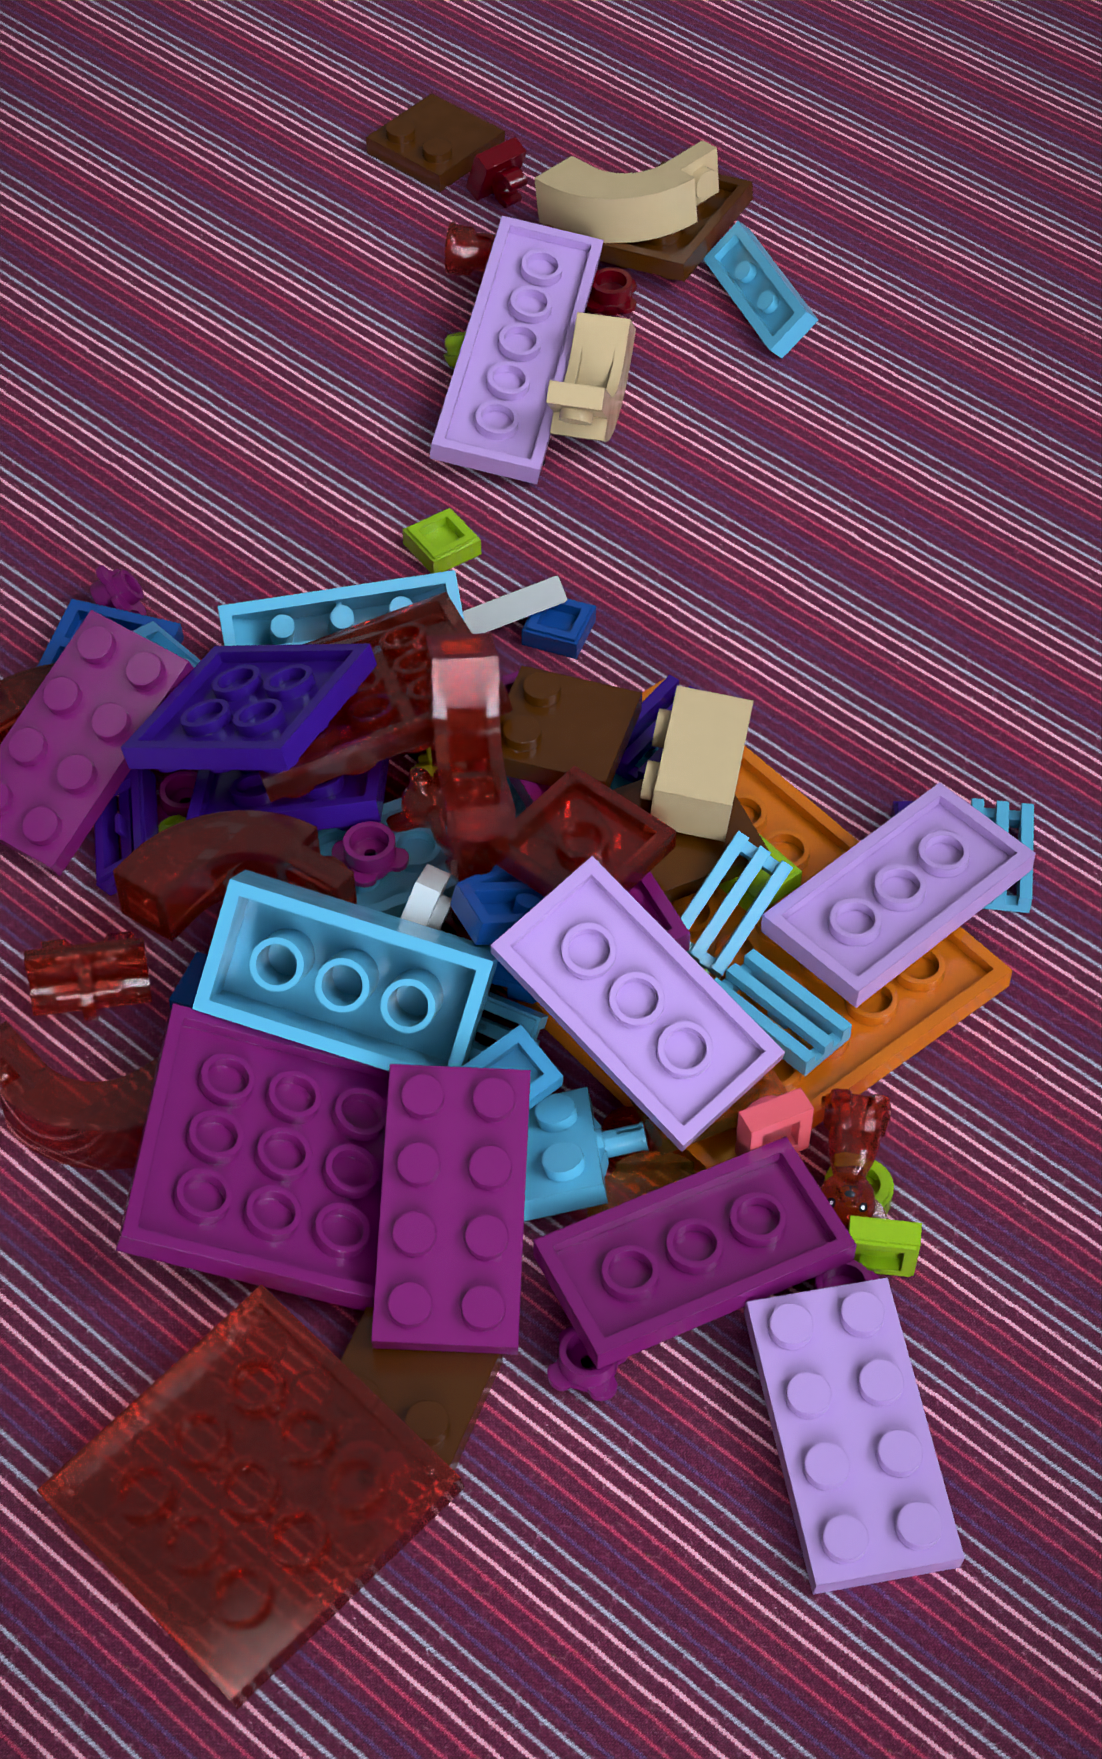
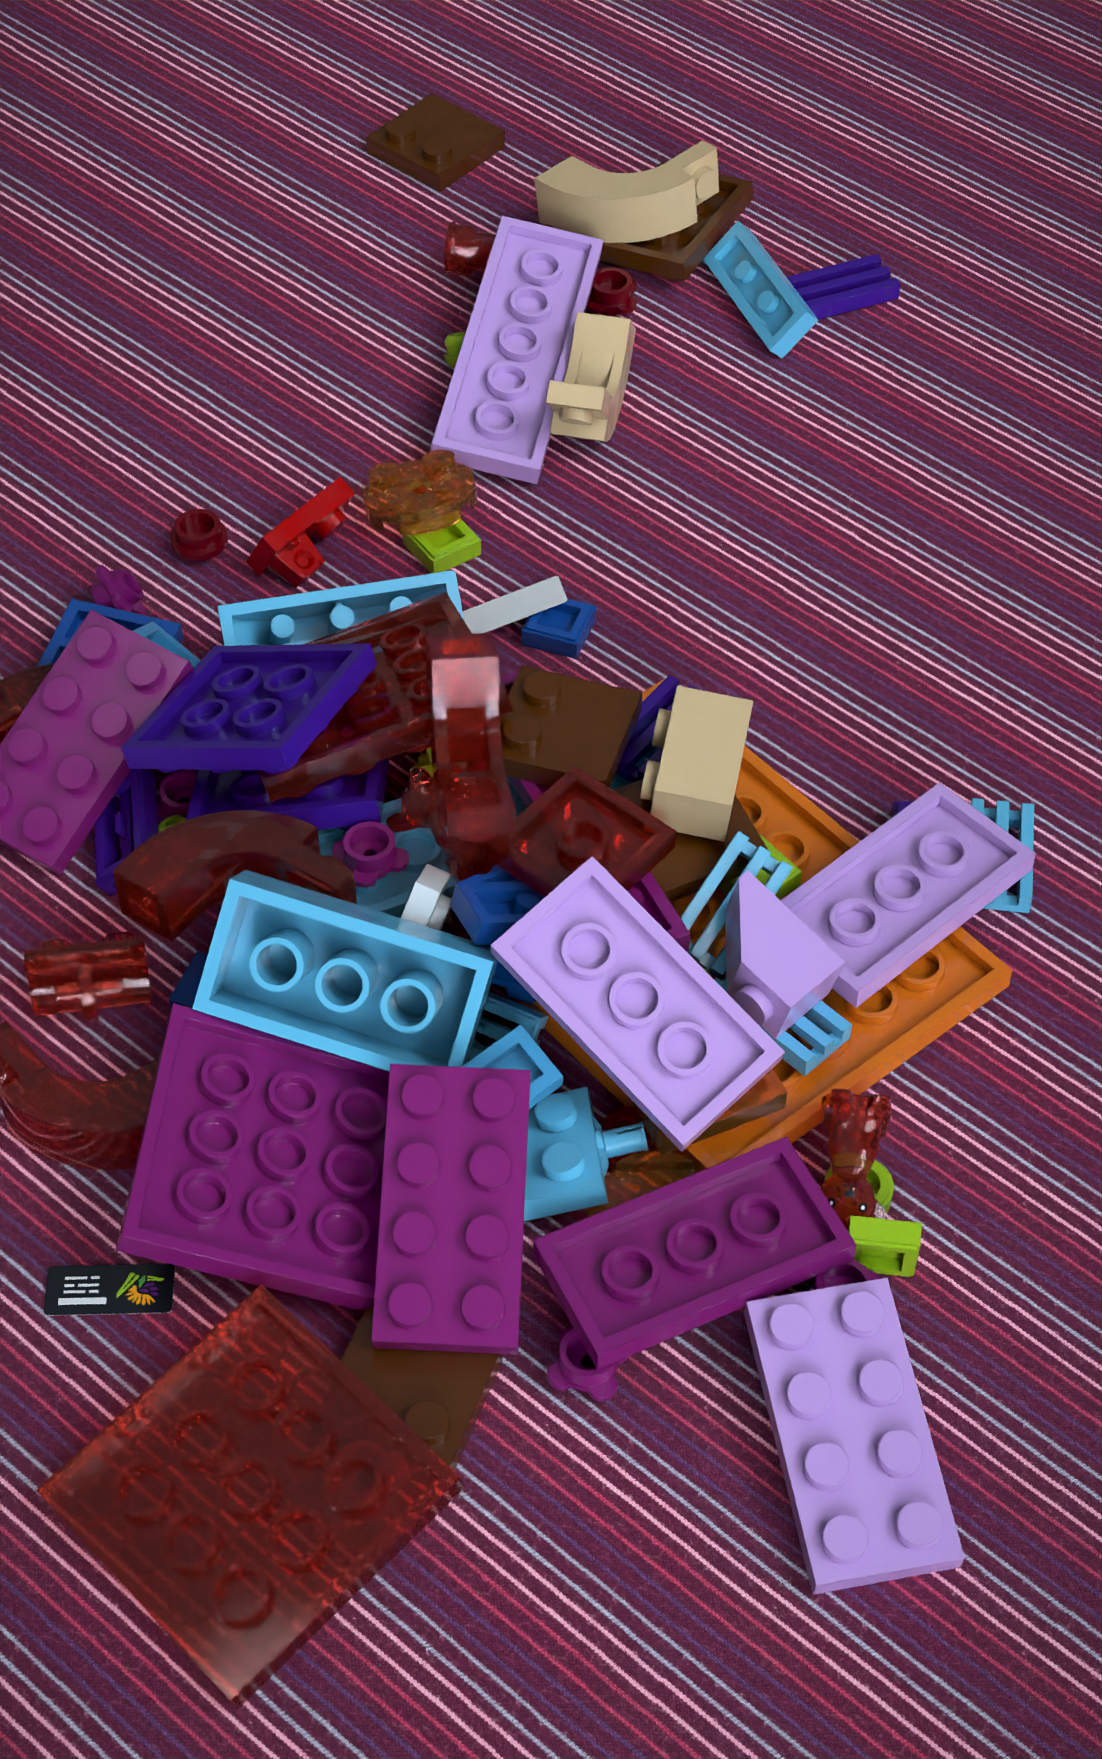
(109, 1289): none -> black sticker
(198, 535): none -> dark red plate
(289, 544): none -> red hinge
(419, 493): none -> clear orange plate
(499, 173): dark red tile -> none
(773, 1119): coral plate -> none
(774, 958): none -> lavender slope
(846, 286): none -> dark purple tile

